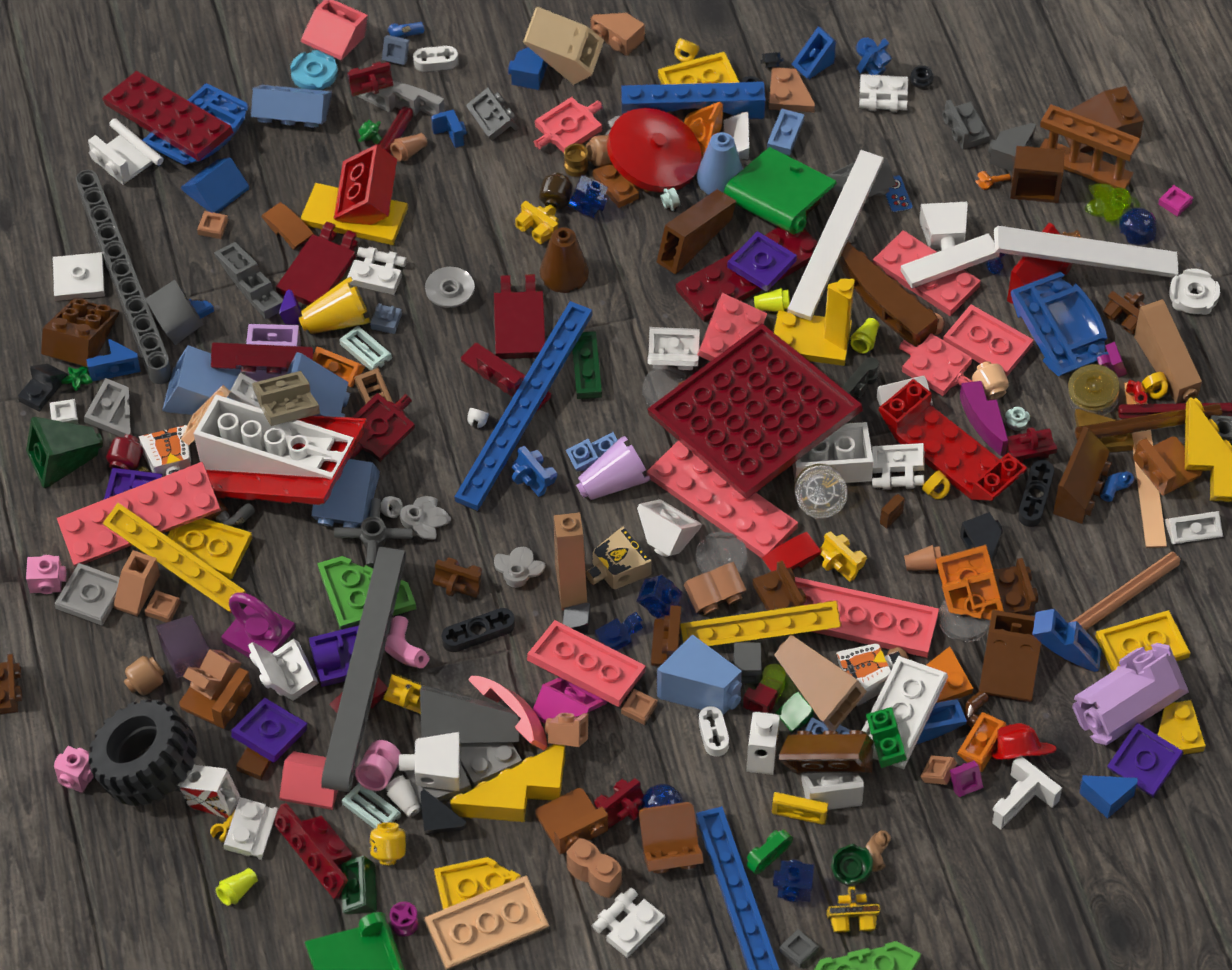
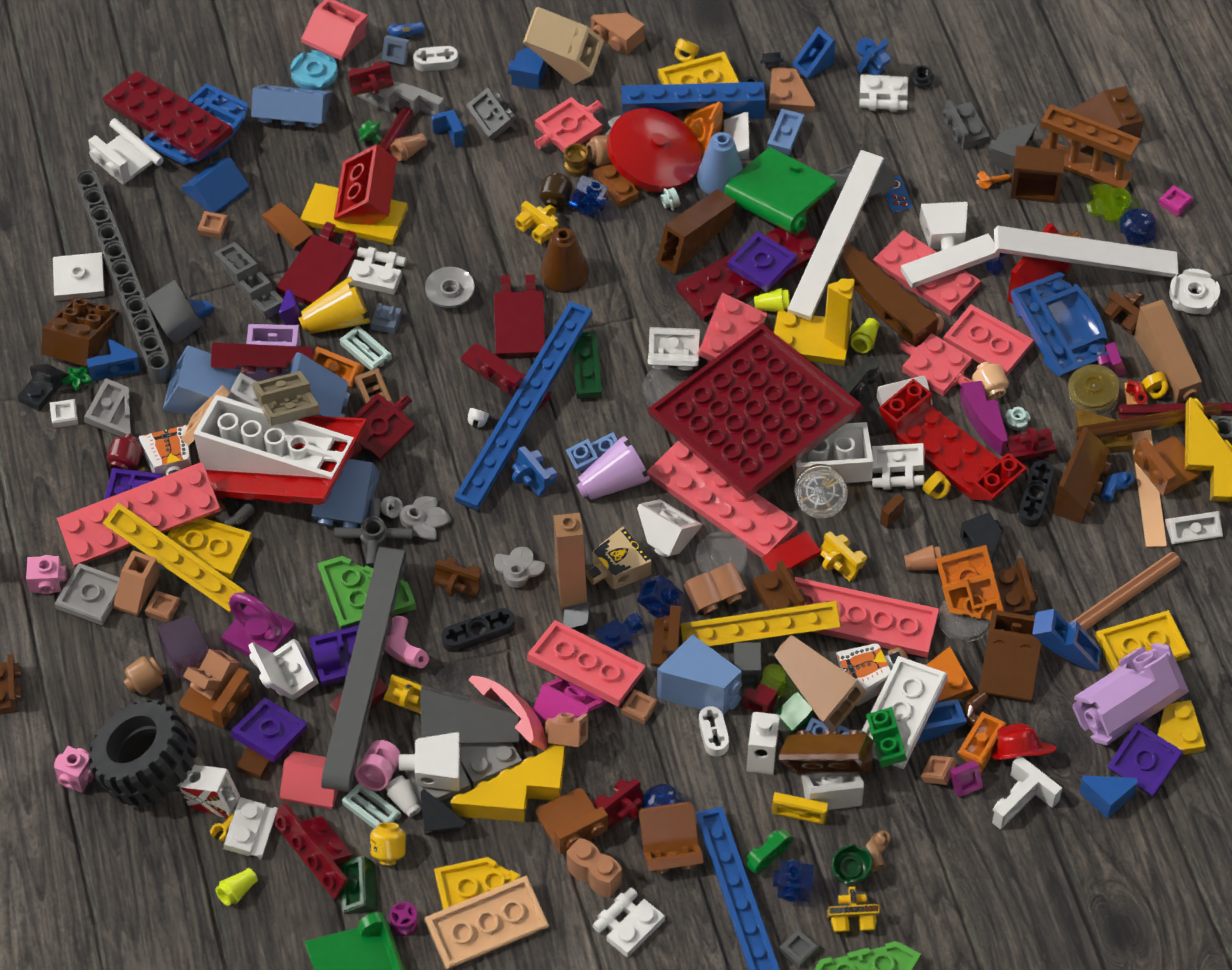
(60, 448): dark green slope -> none

